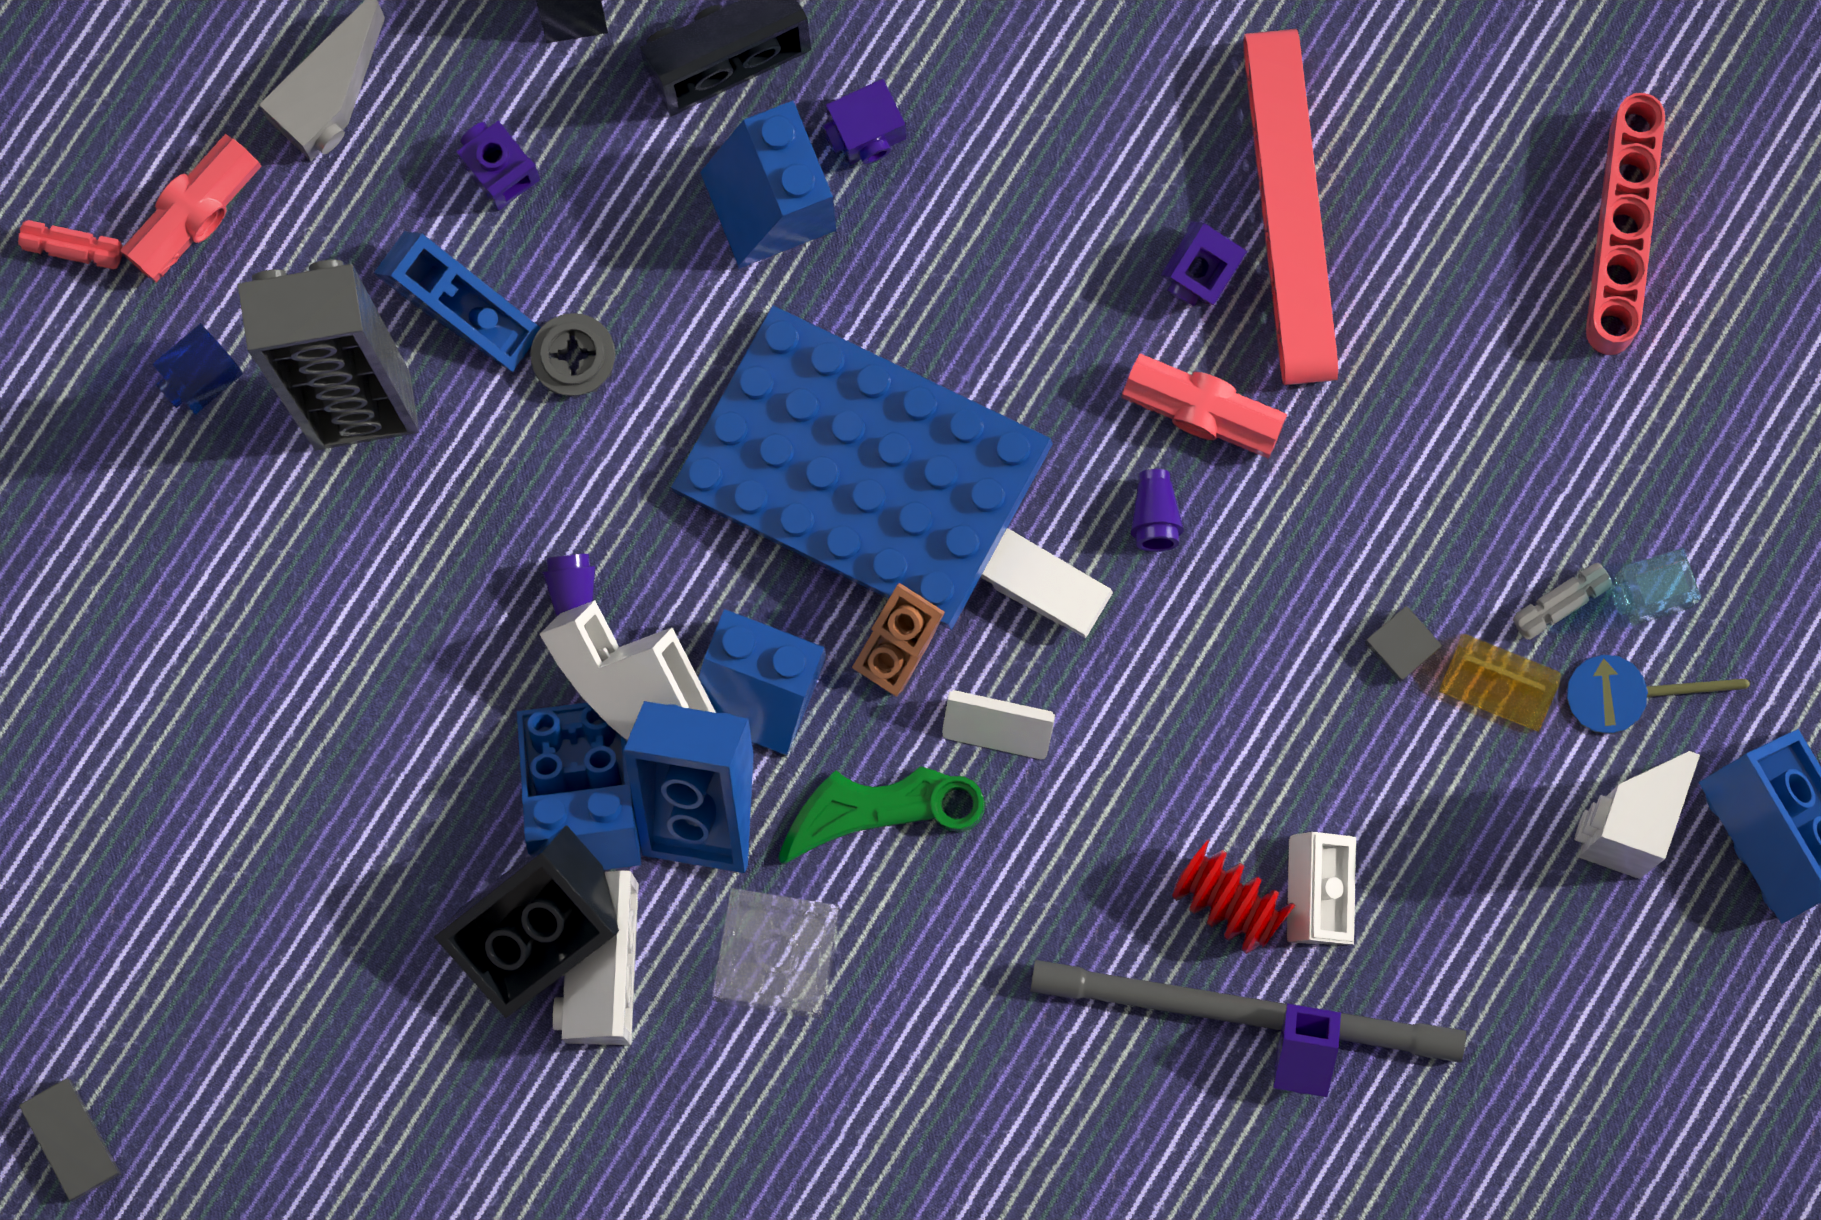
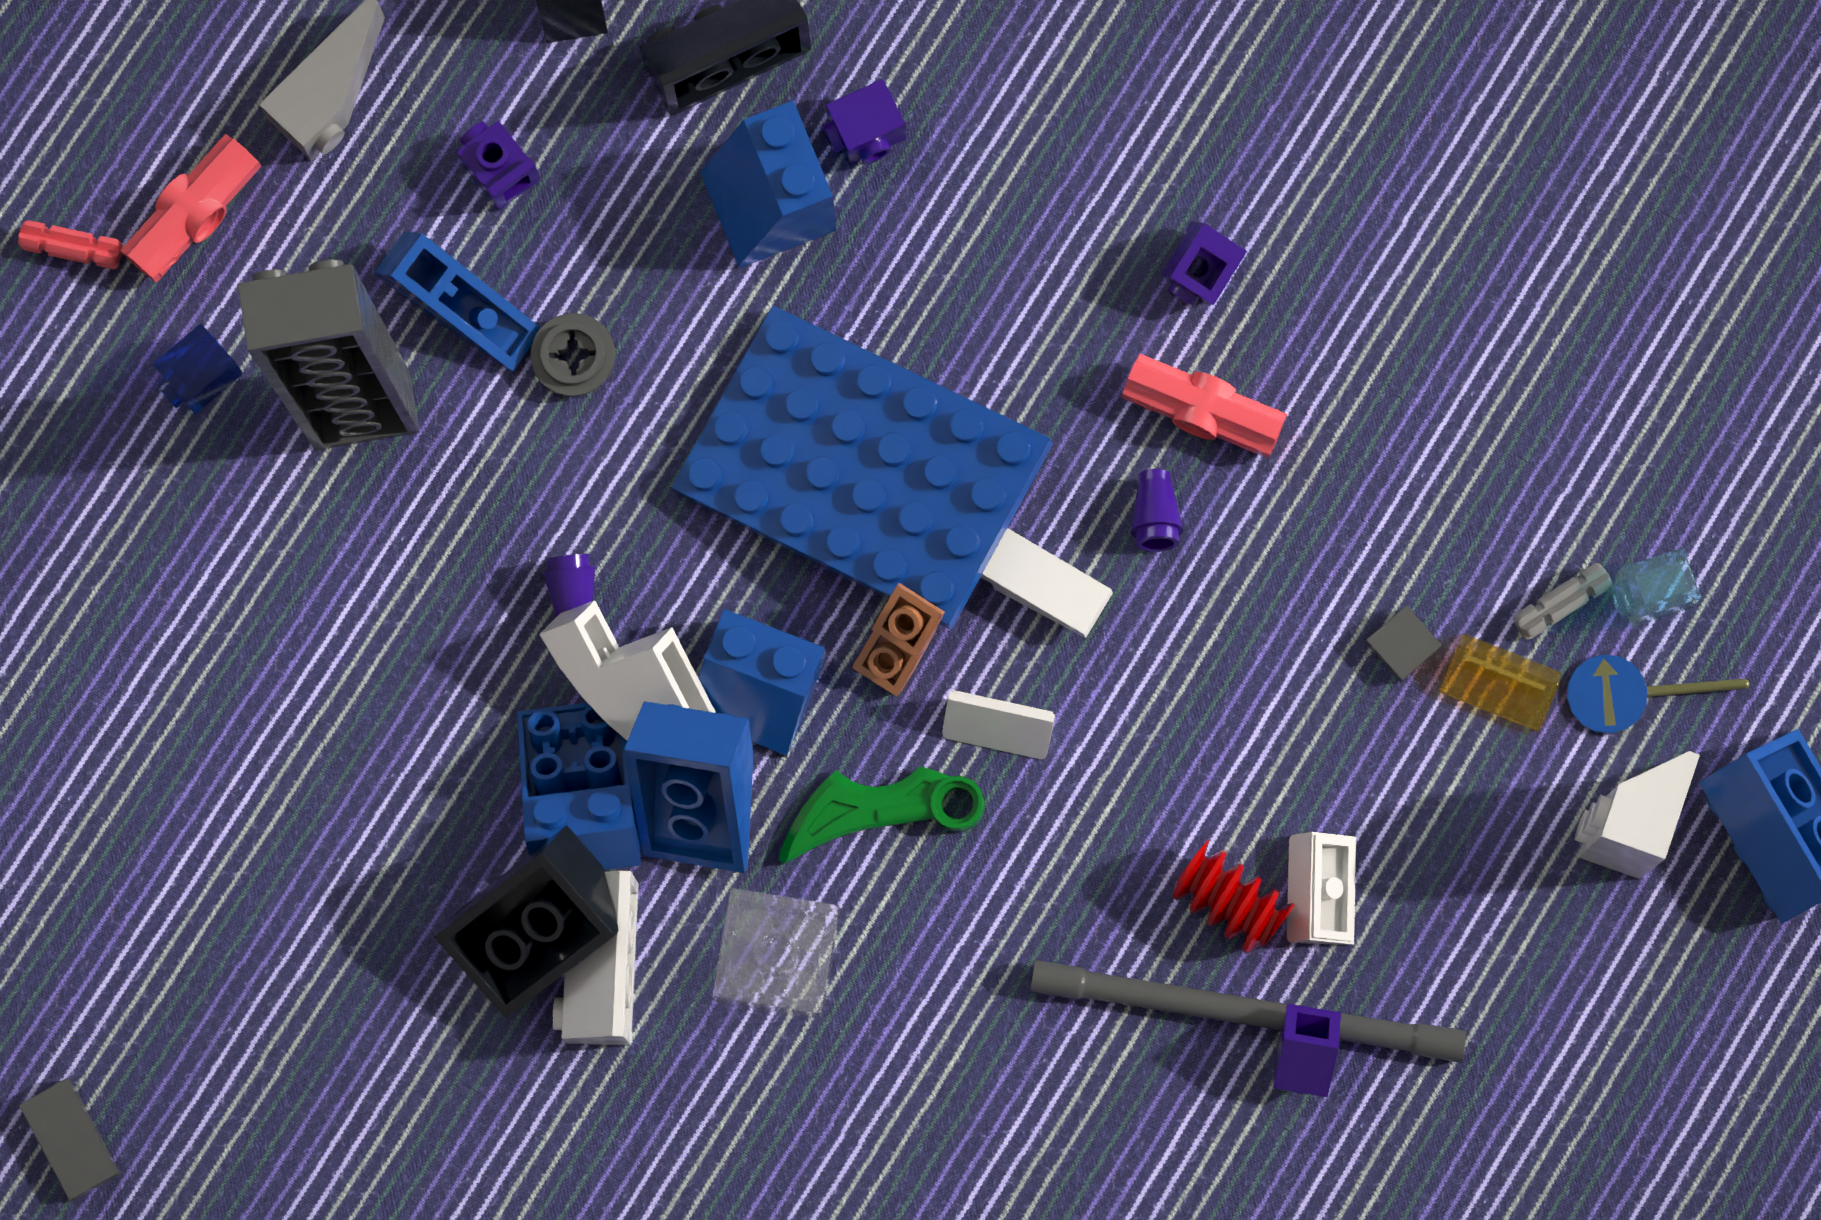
(1290, 207): coral beam -> none
(1633, 200): coral beam -> none

